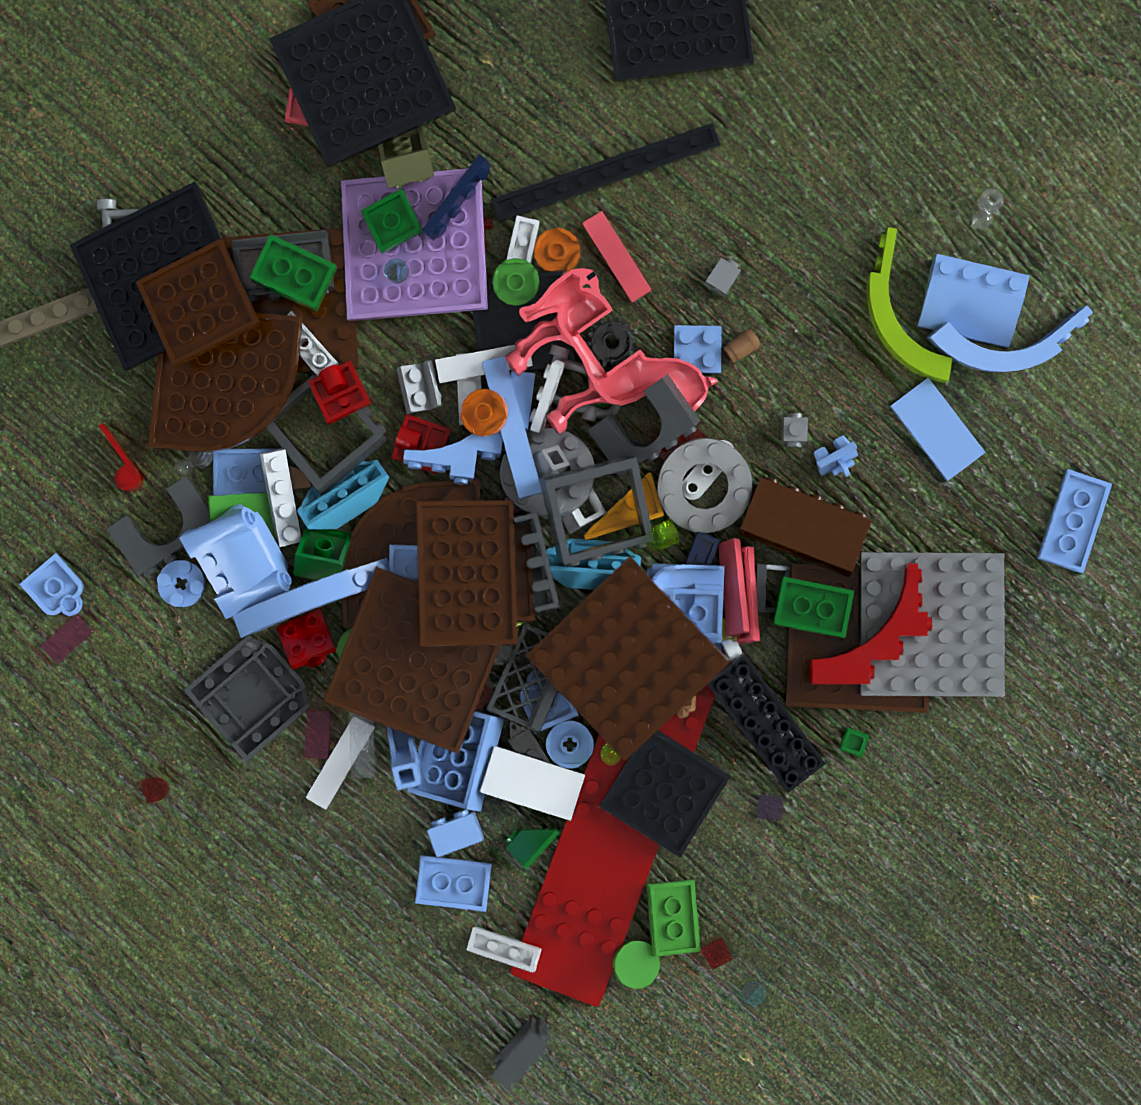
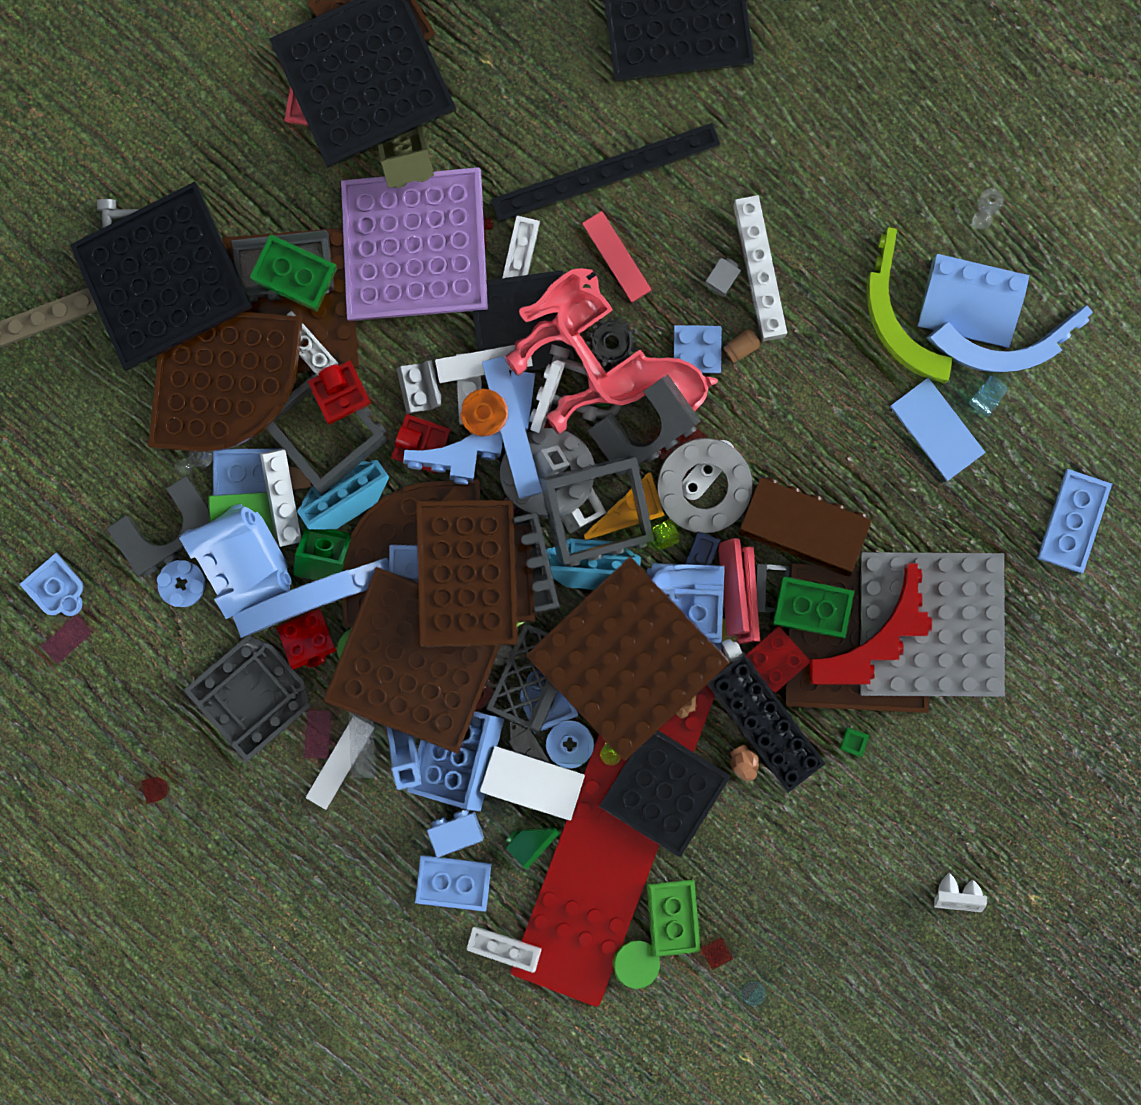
(128, 476): red door -> none
(197, 303): reddish brown plate -> none
(392, 221): green plate -> none
(396, 271): clear light blue tile -> none
(451, 205): dark blue plate -> none
(515, 281): bright green tile -> none
(522, 1051): dark grey window -> none
(557, 250): orange tile -> none
(744, 762): none -> nougat rock
(760, 268): none -> white brick
(770, 807): clear purple tile -> none
(777, 659): none -> red plate
(794, 430): light grey brick -> none
(839, 460): light blue hips -> none
(969, 900): none -> white tile
(988, 396): none -> clear light blue piece

